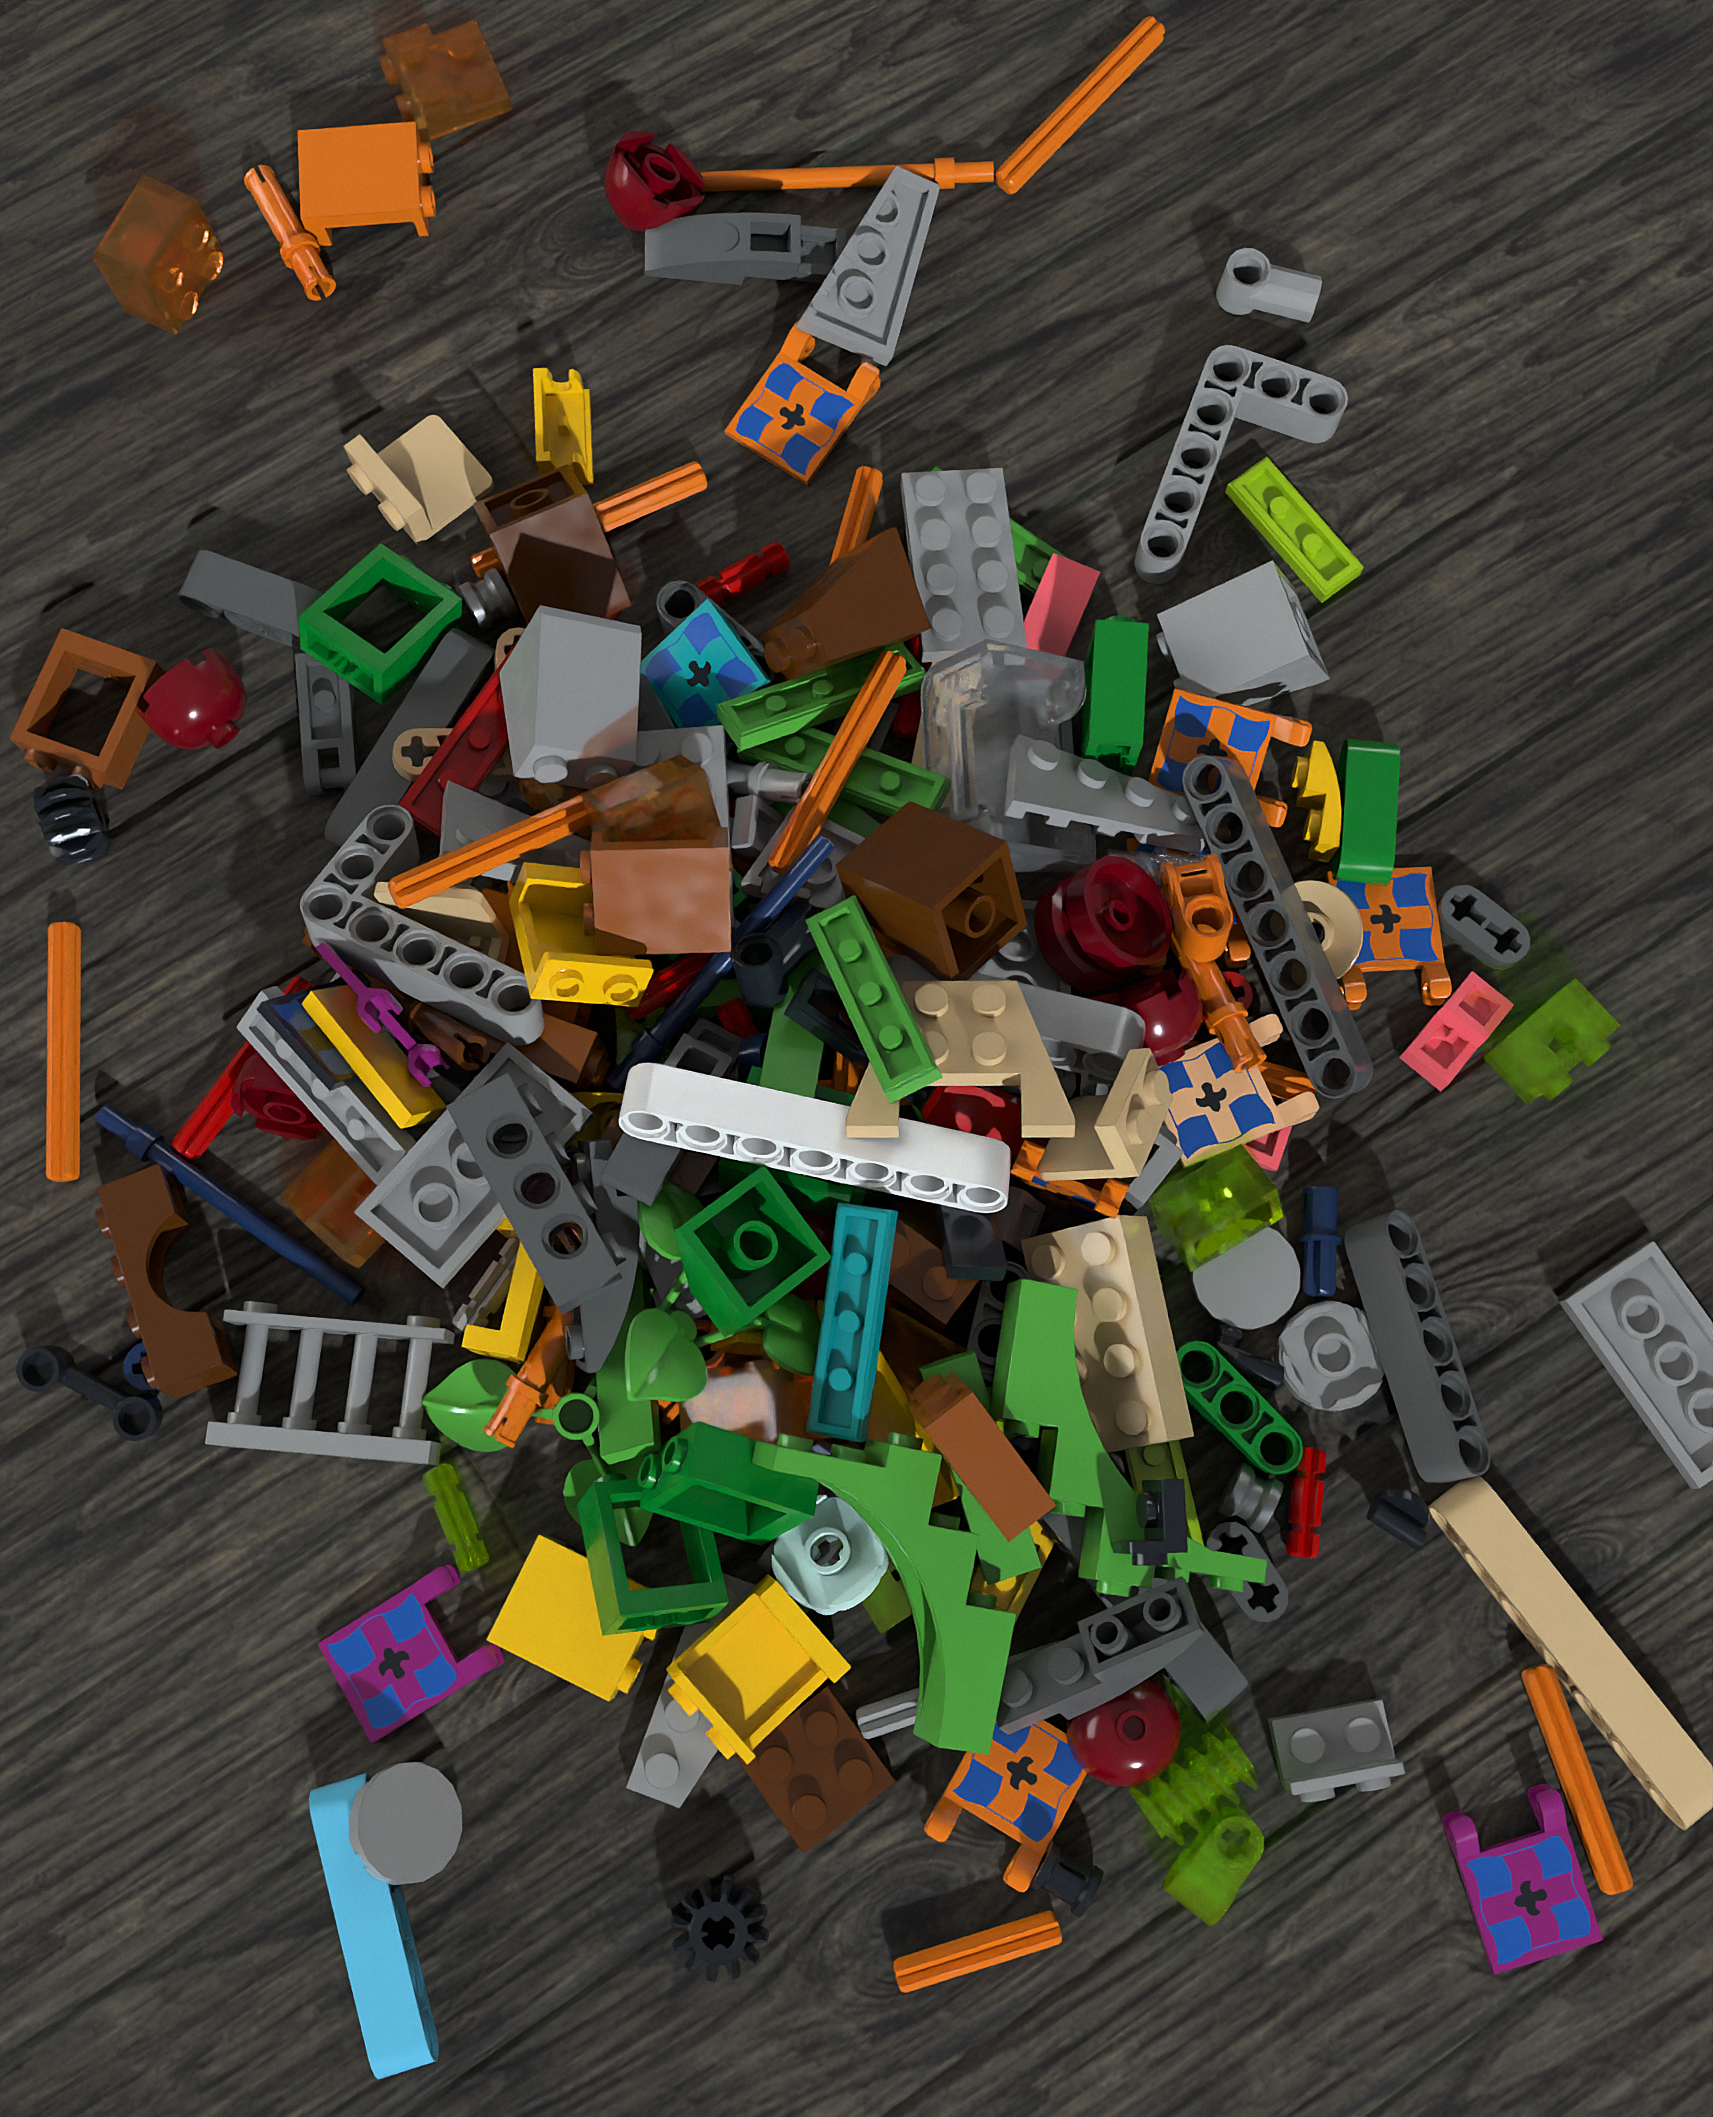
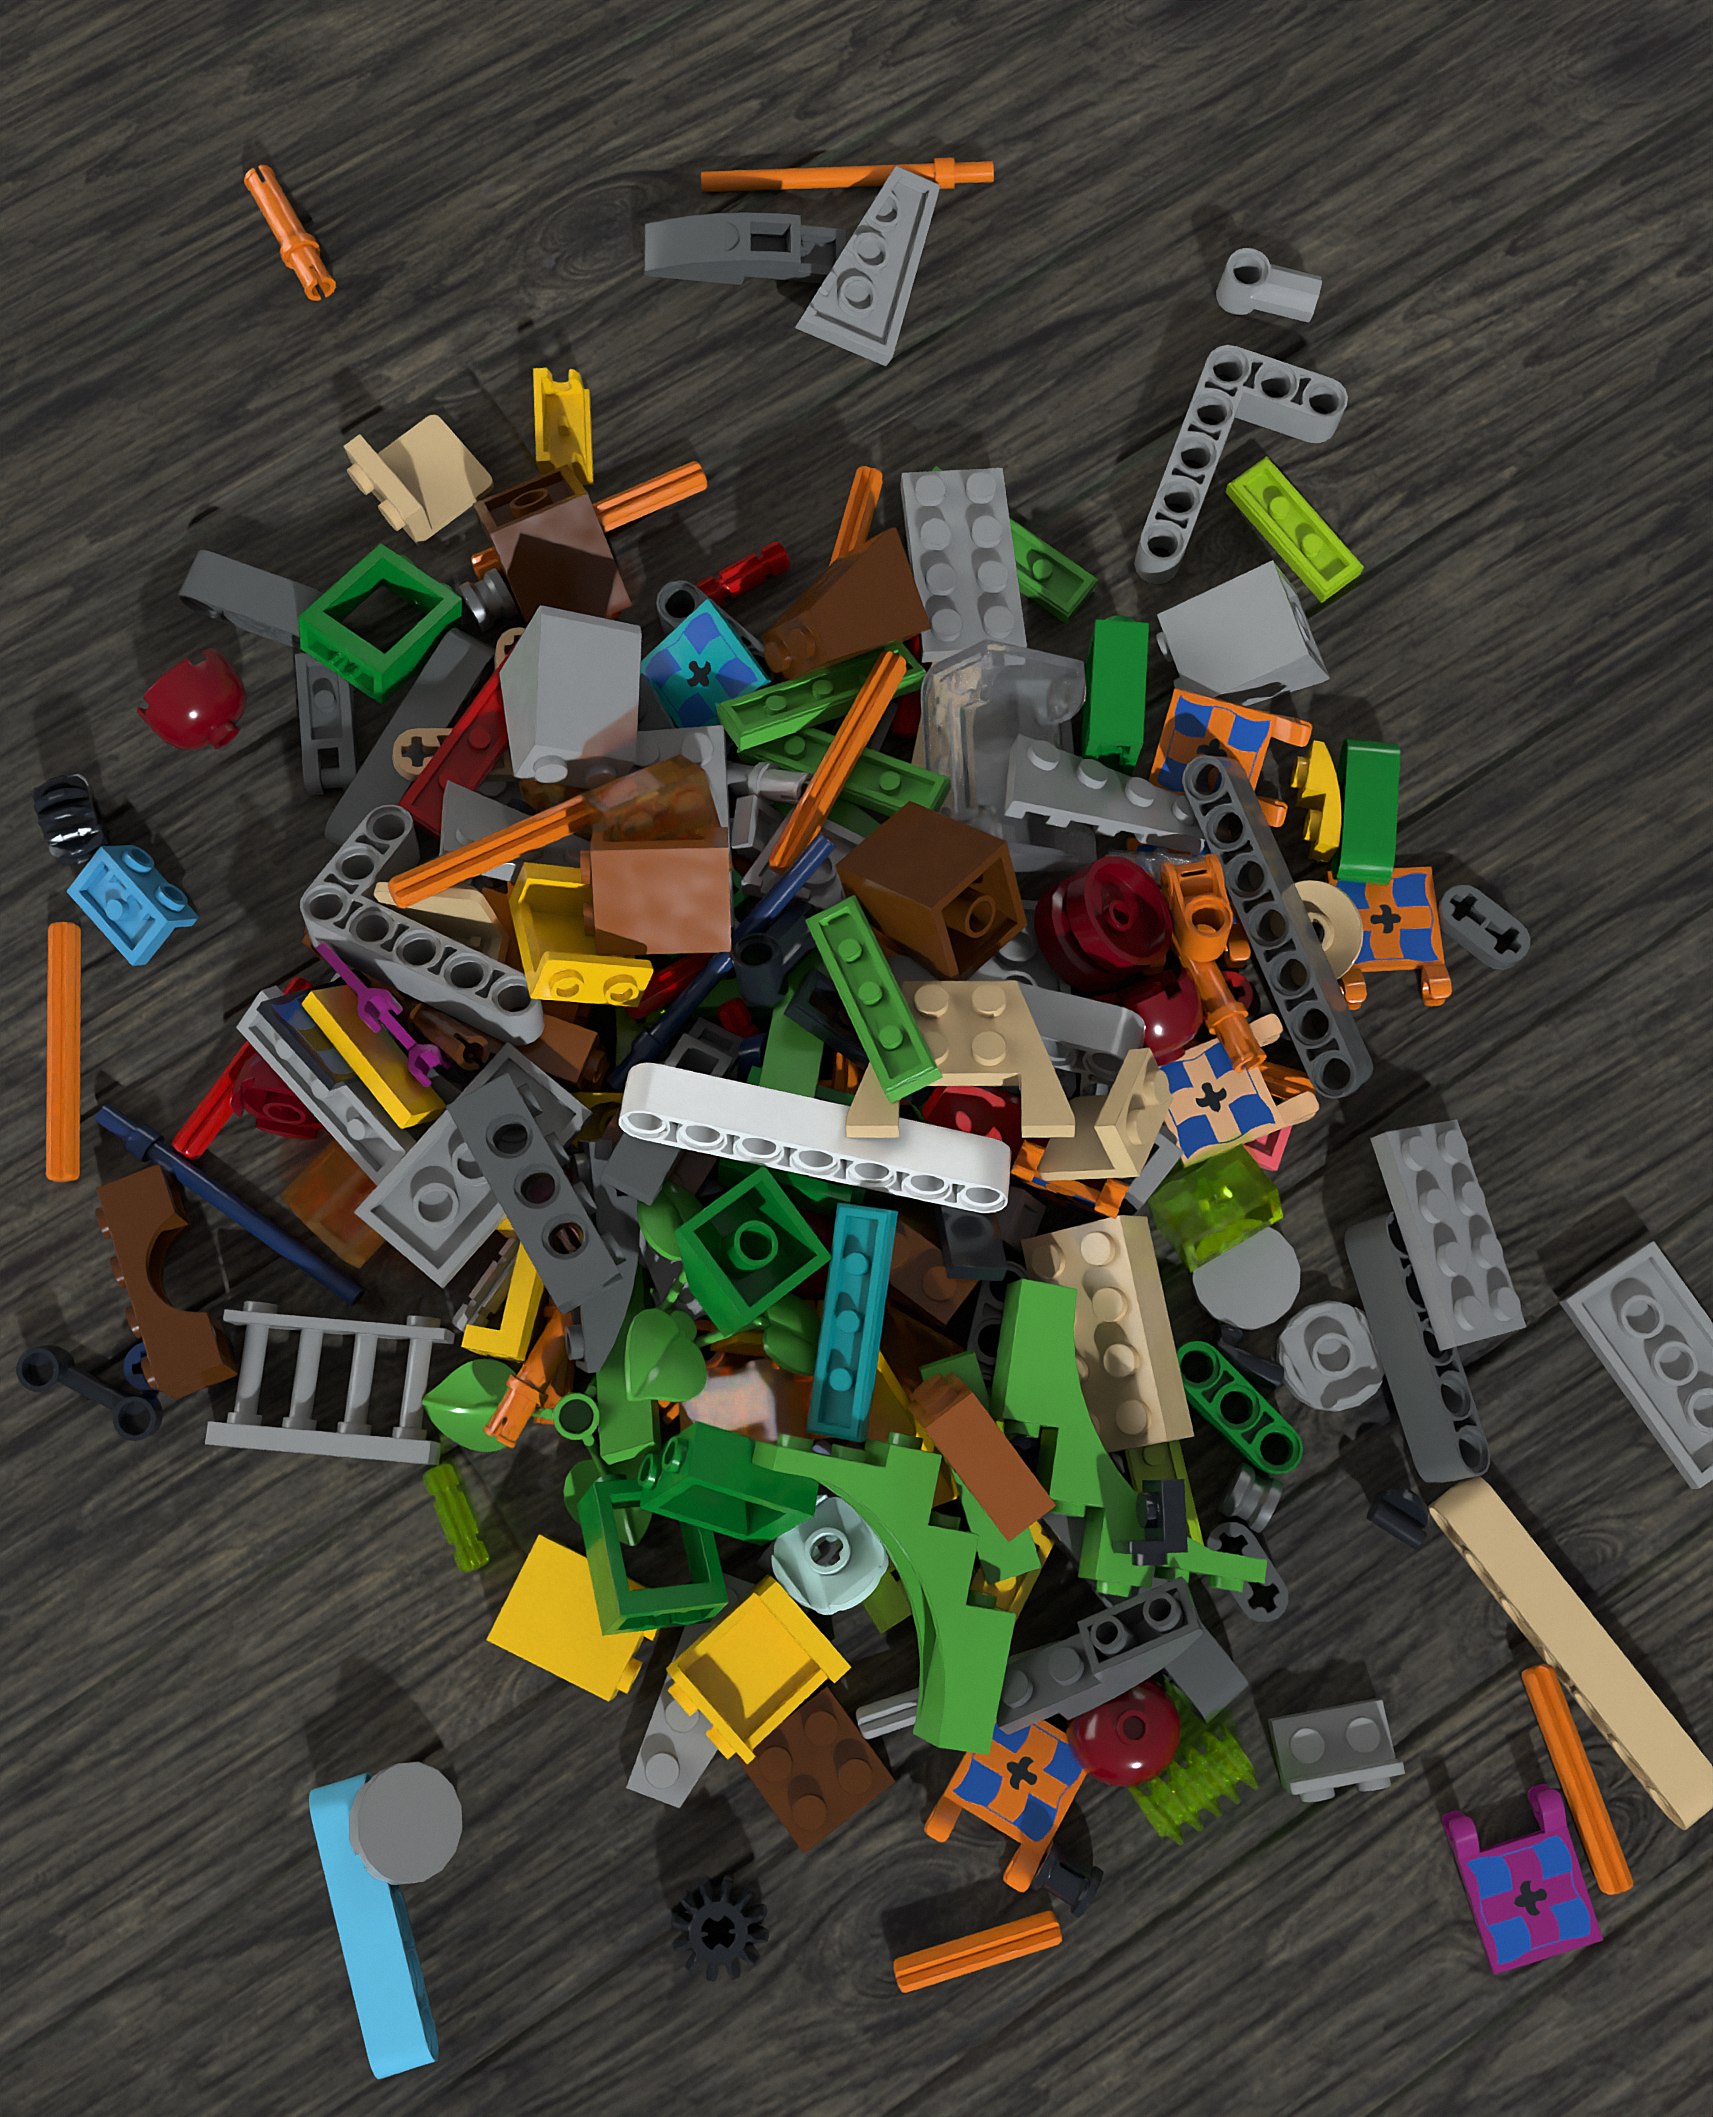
(129, 730): dark orange window -> none
(130, 901): none -> dark azure bracket
(159, 255): clear orange brick -> none
(364, 178): orange panel -> none
(399, 1659): magenta flag -> none
(444, 78): clear orange plate -> none
(650, 183): dark red cylinder -> none
(796, 413): orange flag -> none
(1059, 605): coral slope -> none
(1079, 105): orange axle -> none
(1210, 1872): clear neon green piece -> none
(1306, 1504): red axle -> none
(1319, 1241): dark blue axle -> none
(1448, 1233): none -> light grey plate
(1456, 1031): coral slope -> none
(1570, 1018): clear neon green brick -> none

